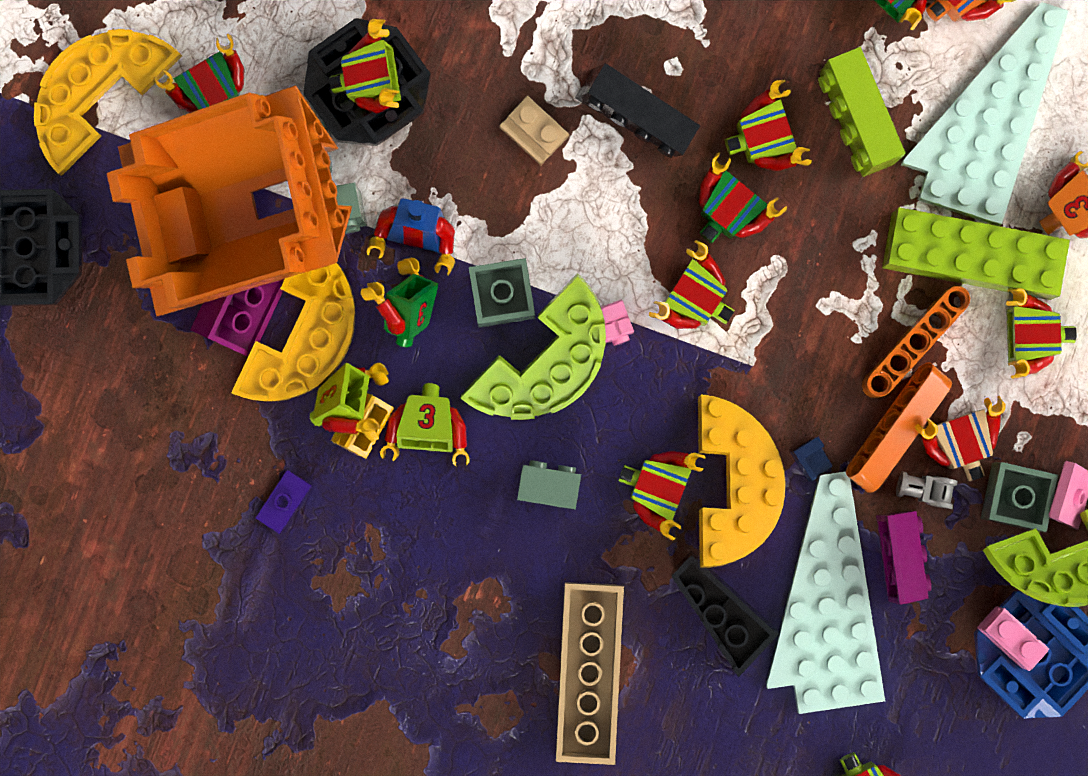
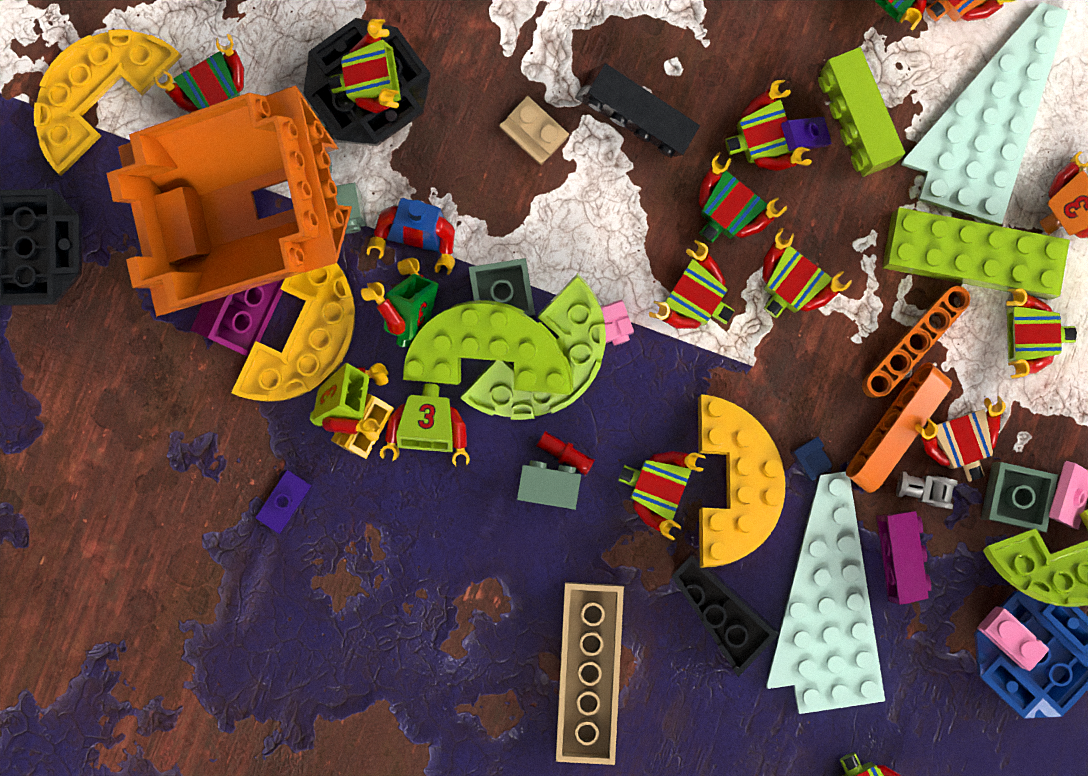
(488, 333): none -> lime plate
(565, 453): none -> red pin
(795, 280): none -> torso
(806, 133): none -> dark purple plate

